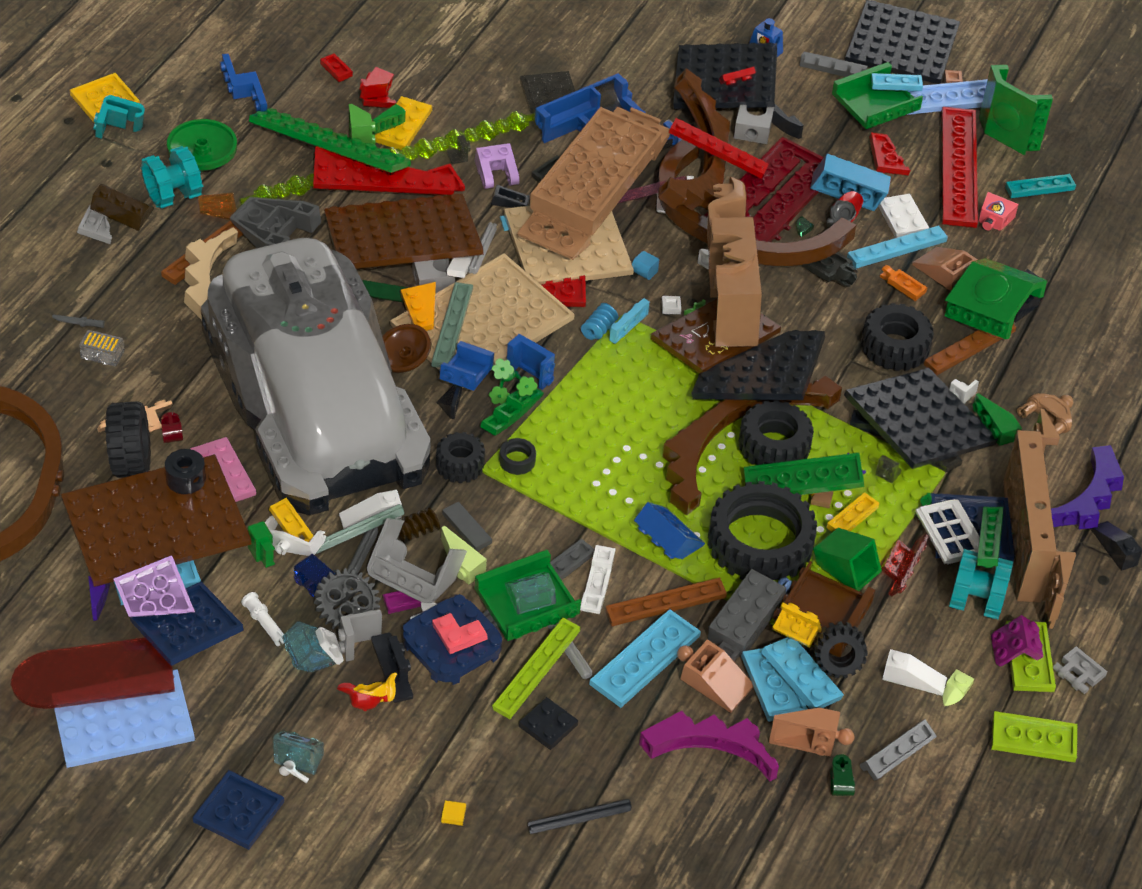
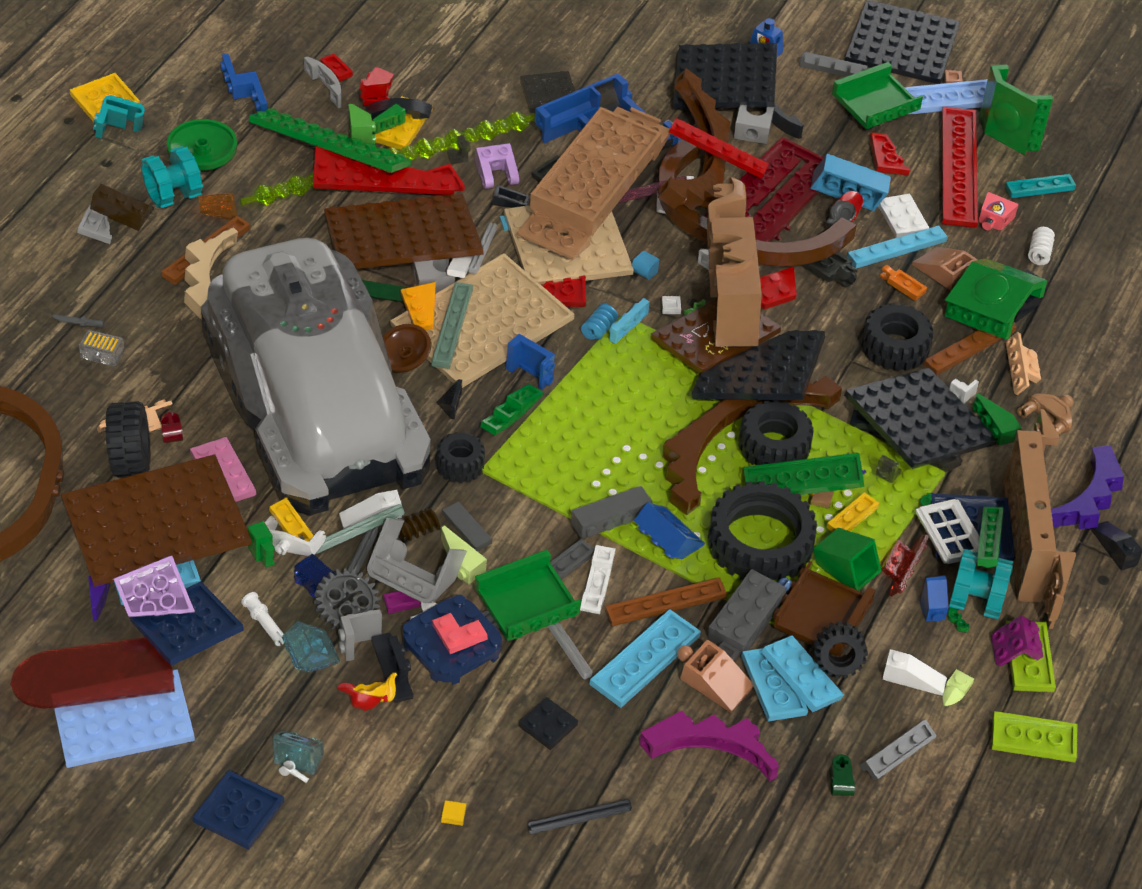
(181, 479): black piece -> none
(274, 220): dark grey wedge -> none
(318, 70): none -> light grey slope
(329, 644): white tile -> none
(412, 106): none -> black slope
(467, 366): blue panel -> none
(505, 372): bright green plant -> none
(517, 445): black tyre -> none
(531, 592): clear light blue slope -> none
(536, 668): lime plate -> none
(609, 512): none -> dark grey brick
(731, 78): red plate -> none
(778, 288): none -> red wing
(797, 624): yellow bracket -> none
(804, 226): clear green tile -> none
(809, 731): nougat slope -> none
(896, 82): medium azure plate -> none
(934, 599): none -> blue slope
(955, 618): none -> green piece
(1022, 364): none -> light nougat bracket
(1041, 245): none -> white piece
(1082, 665): light grey plate -> none

